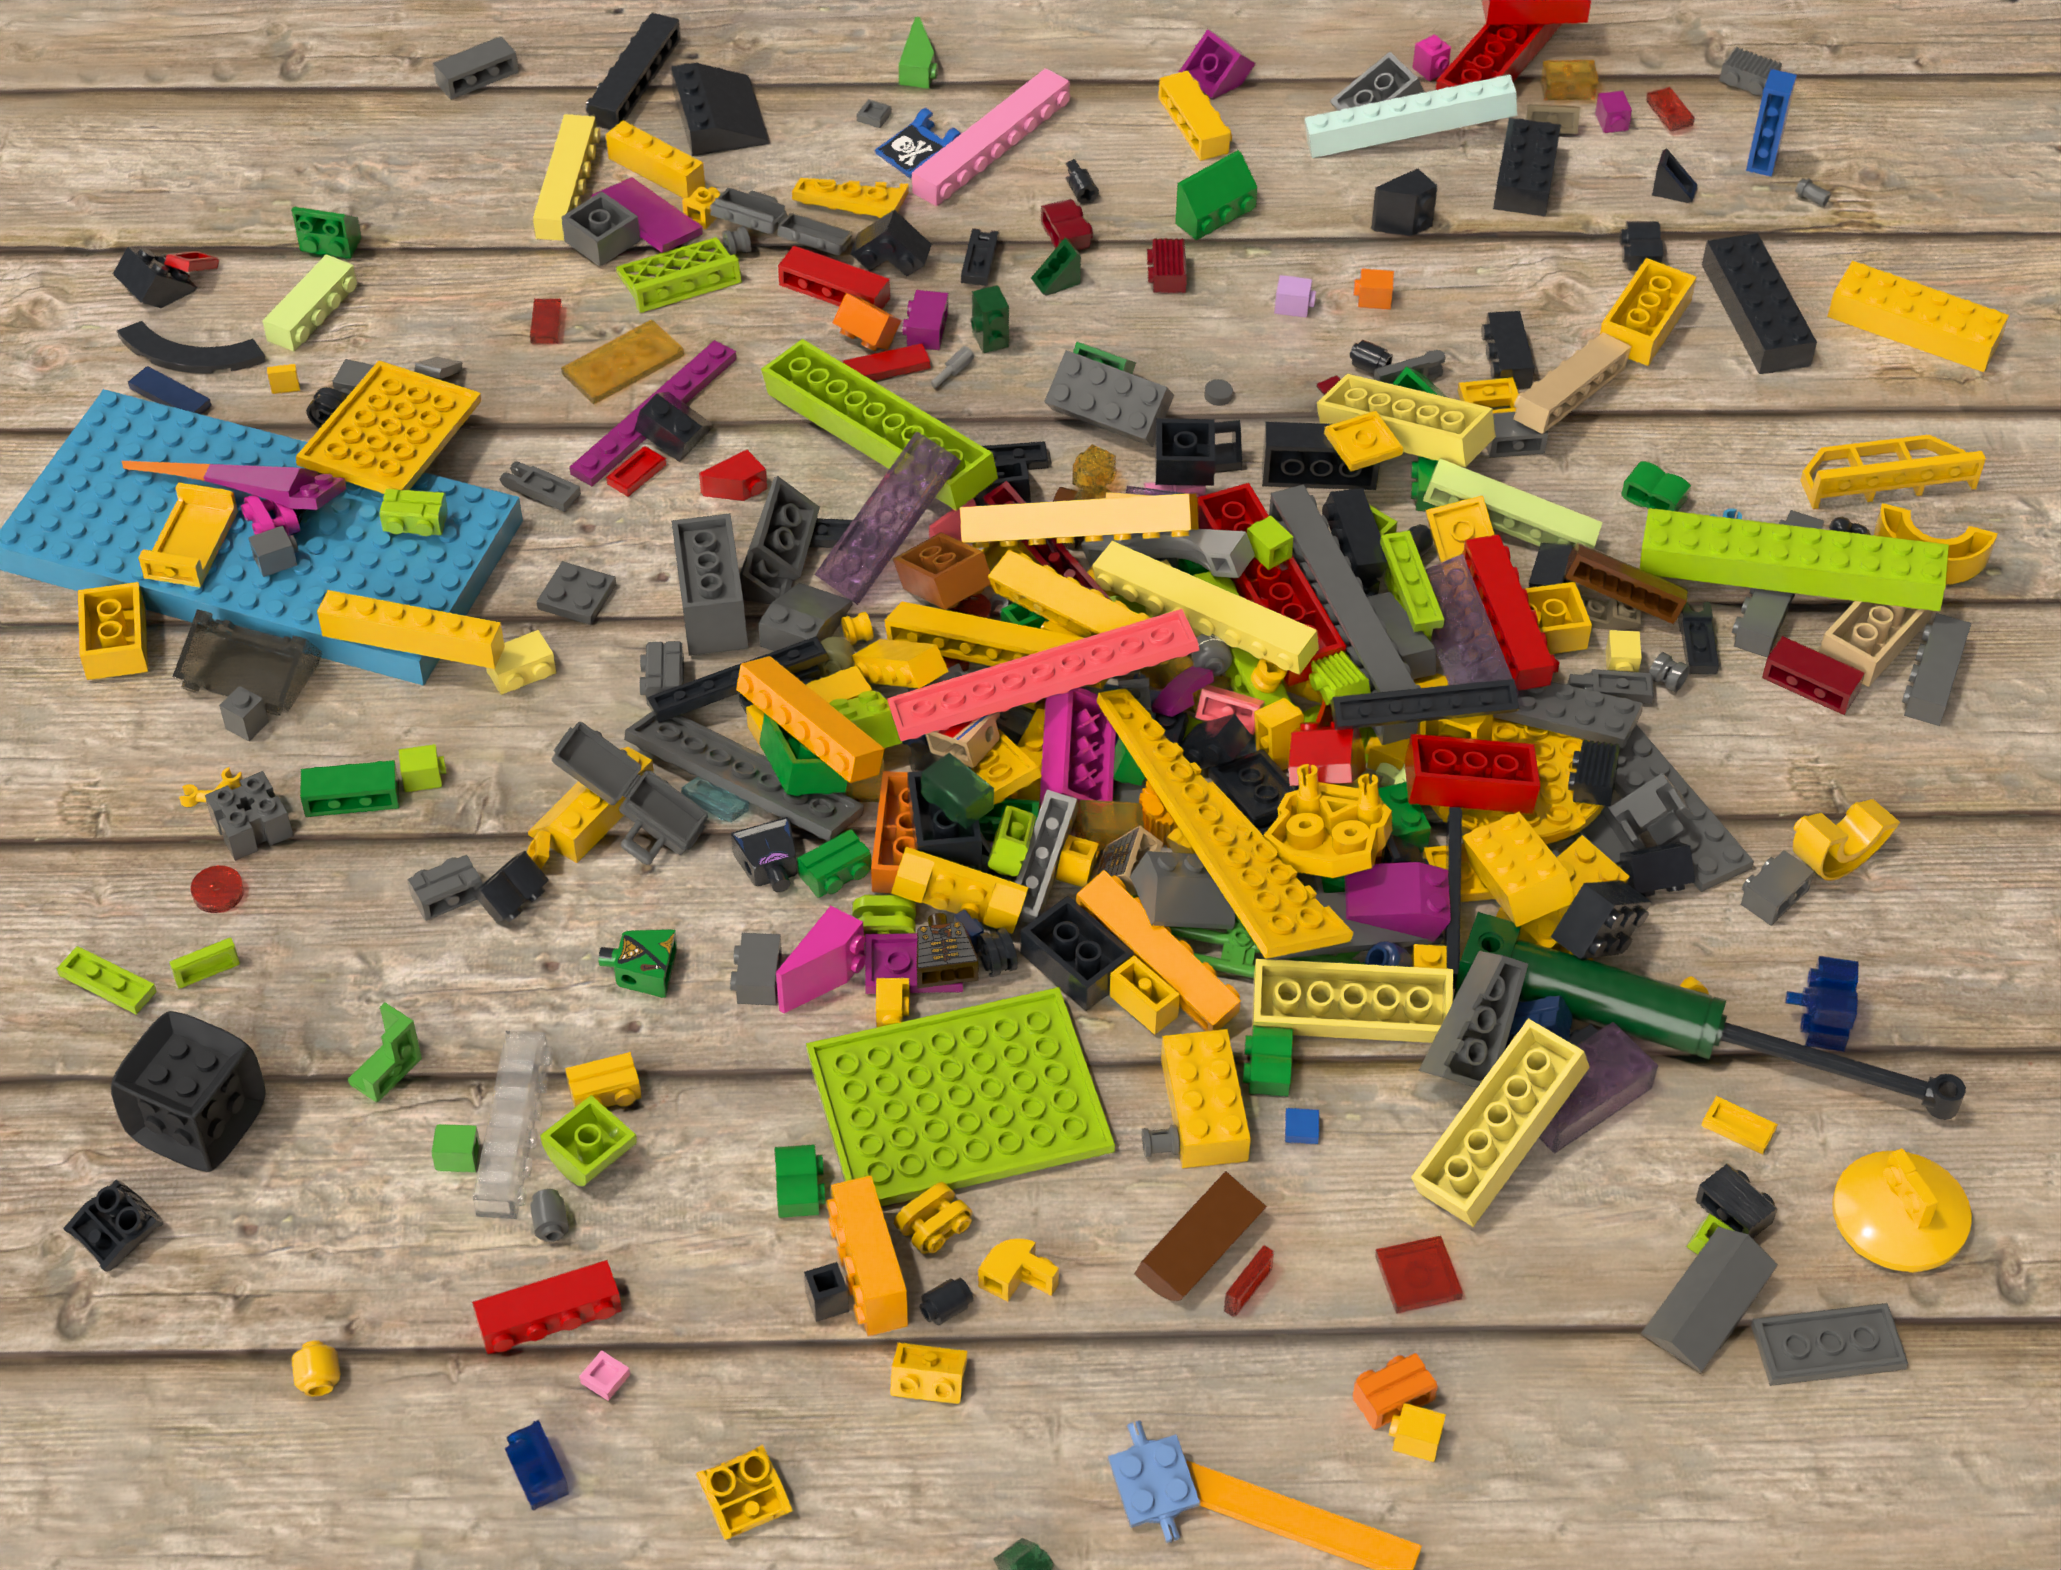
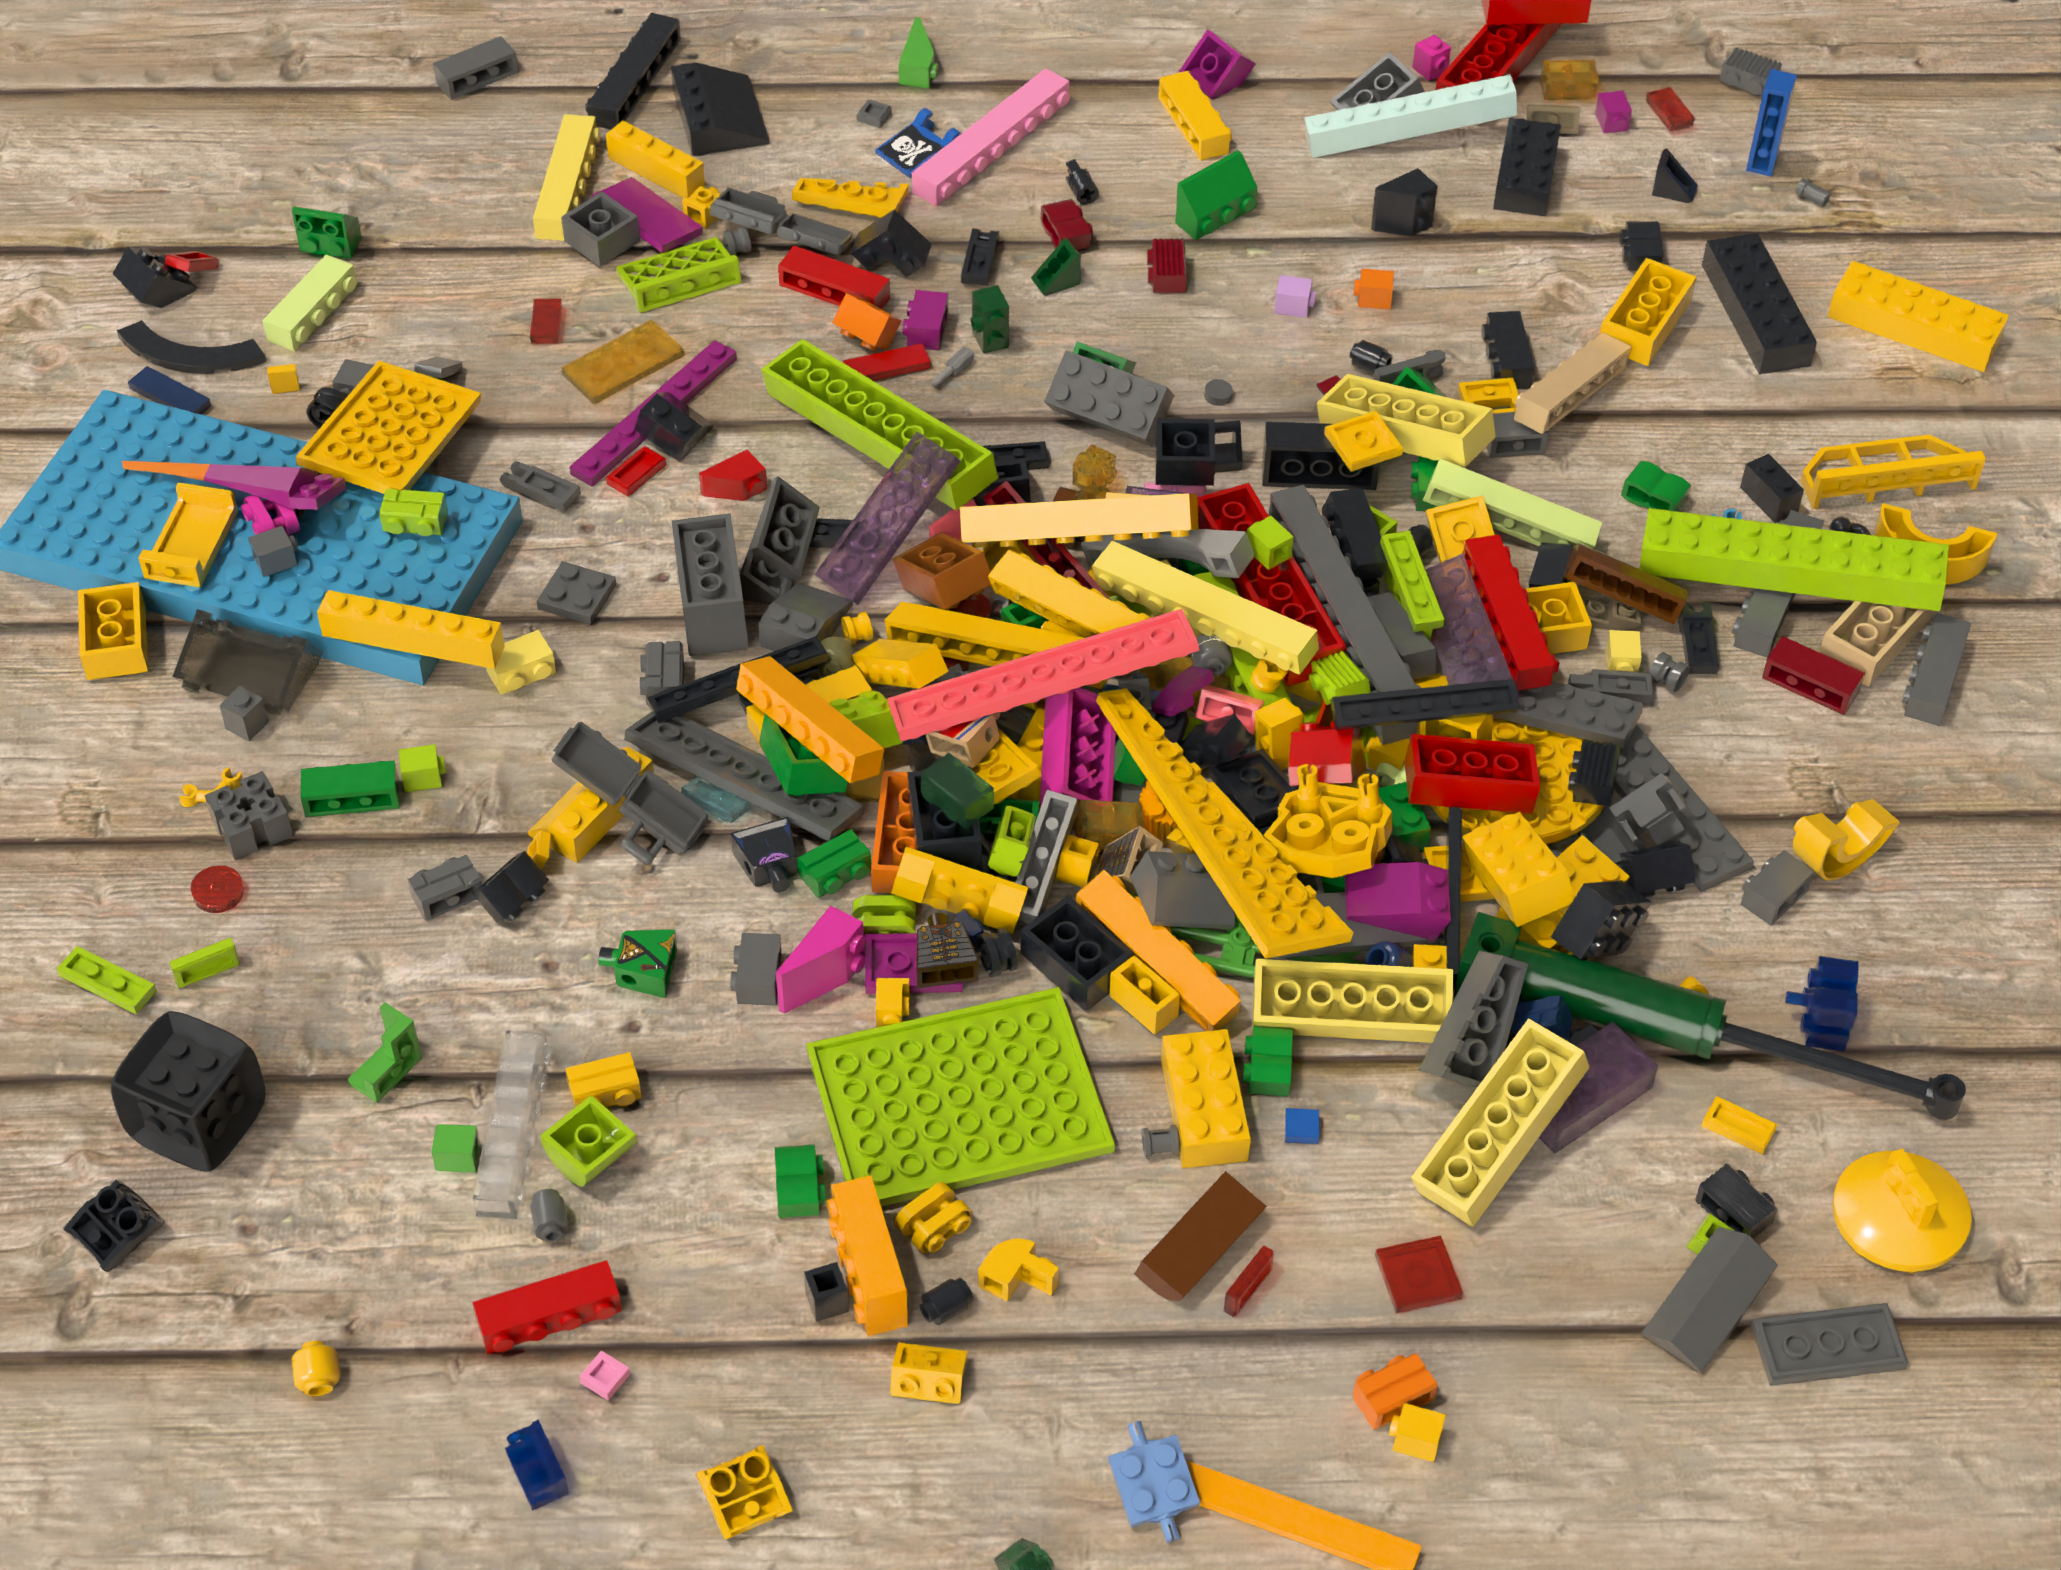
(1771, 488): none -> black brick

